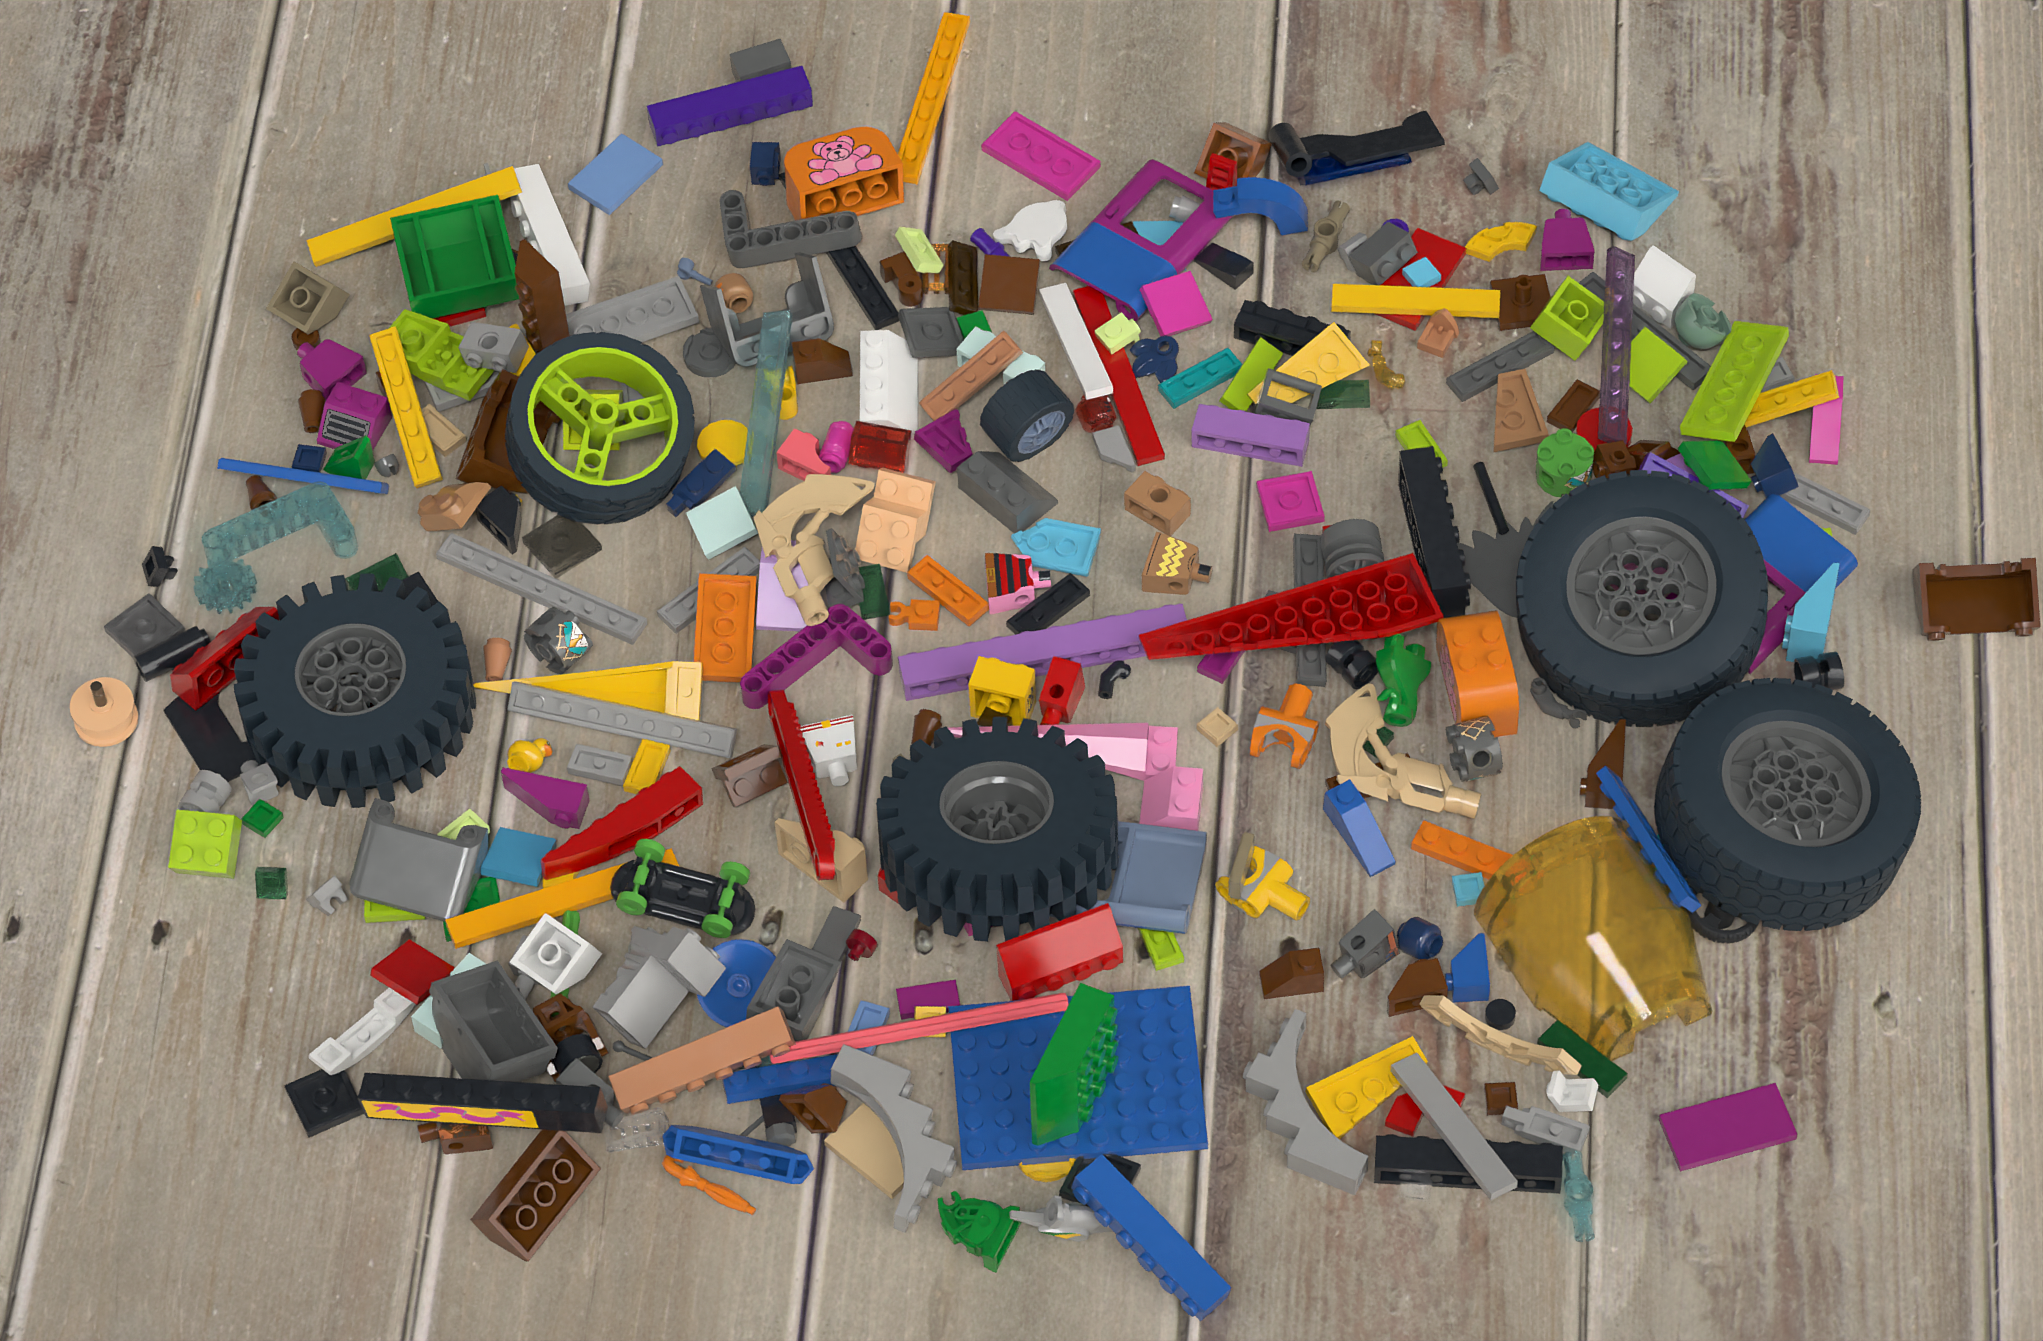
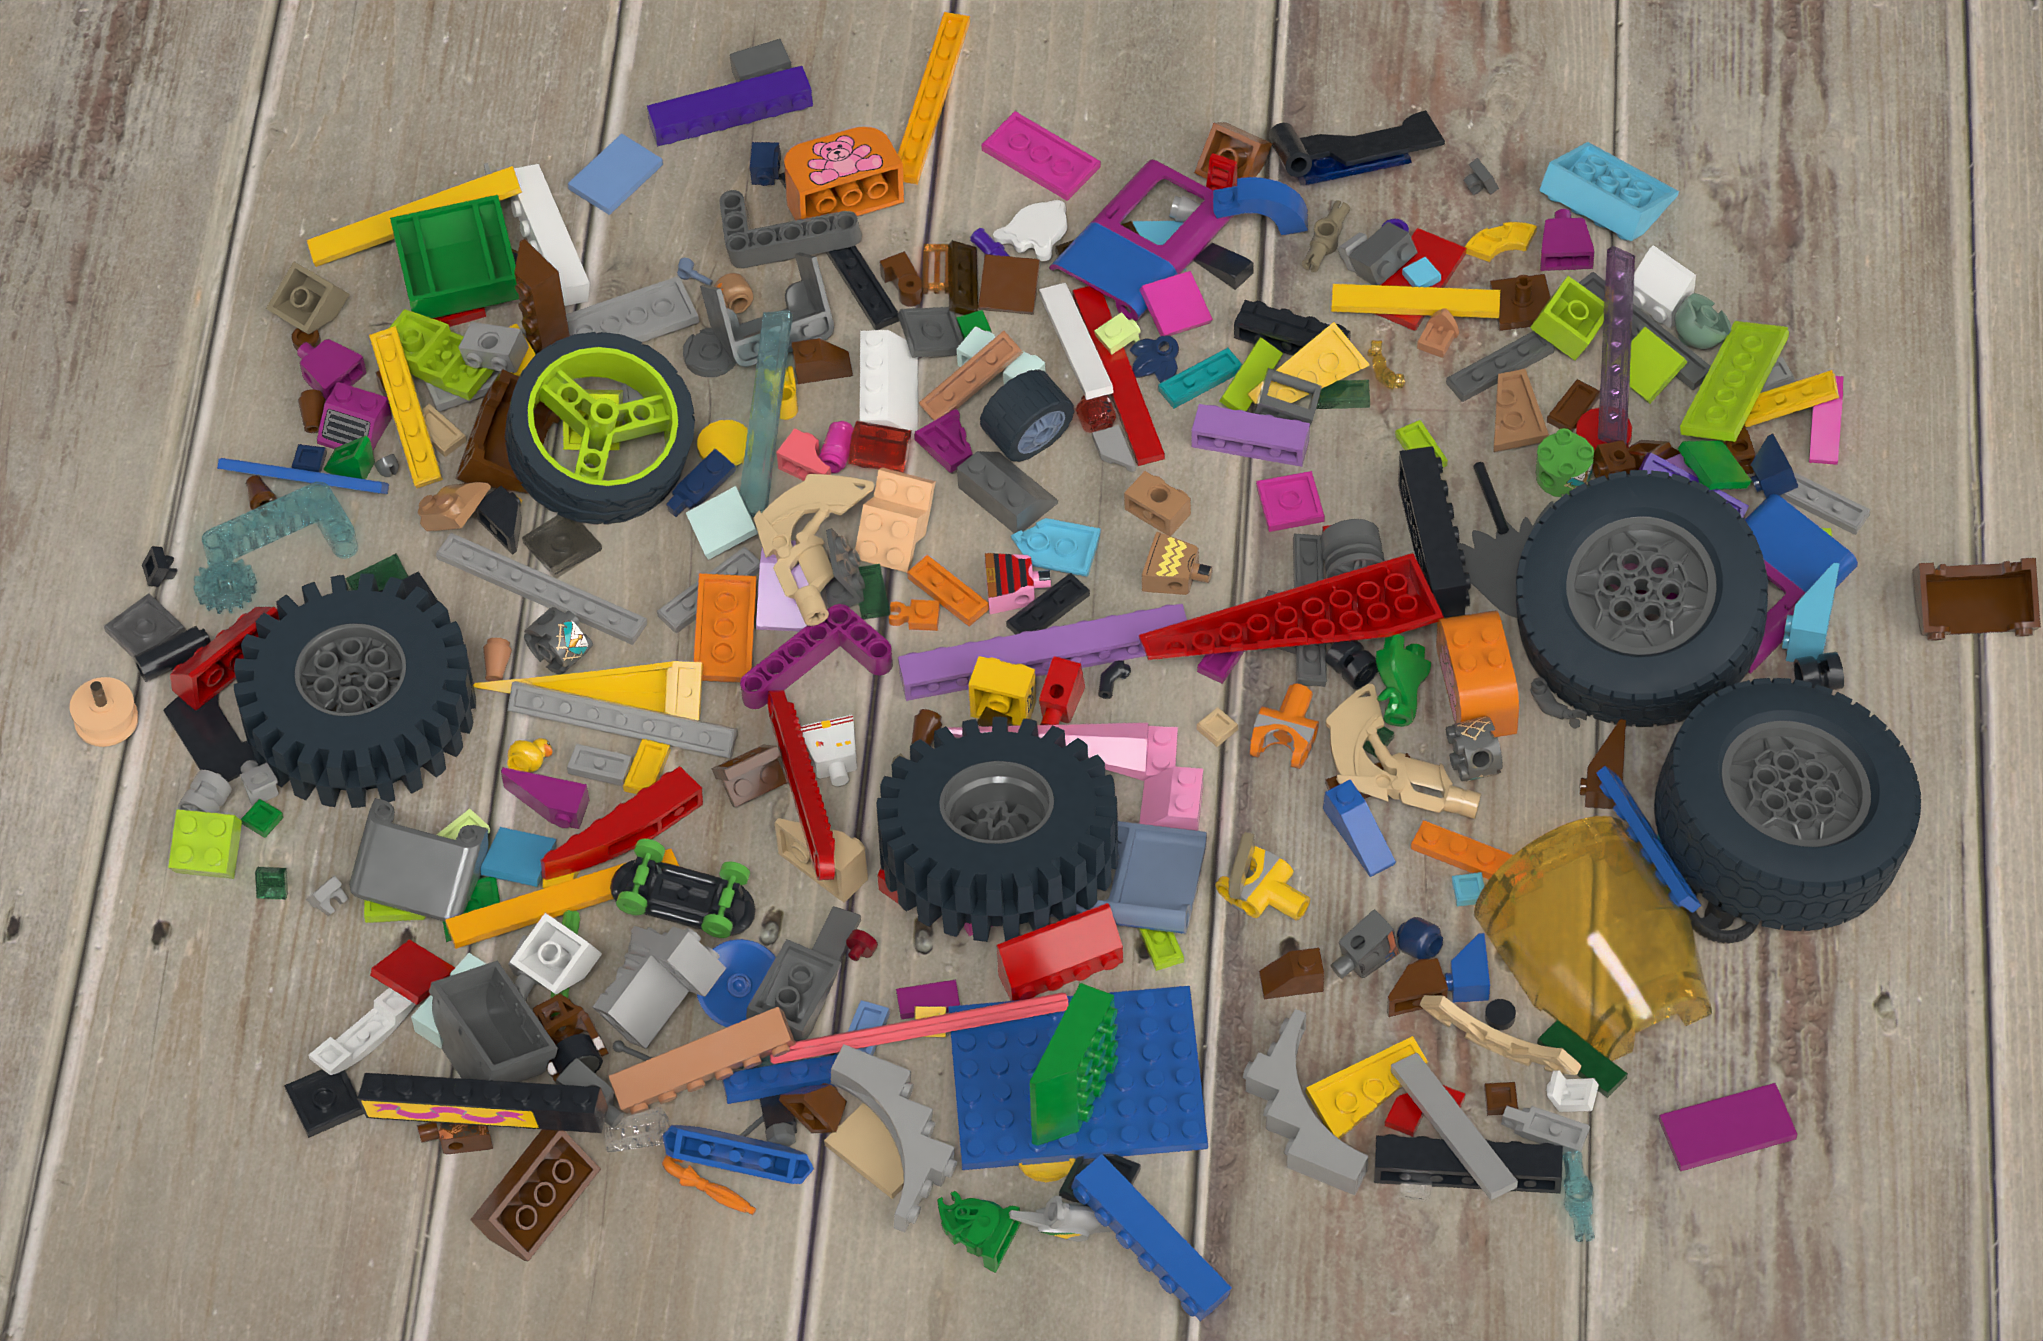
(919, 250): yellowish green plate -> none

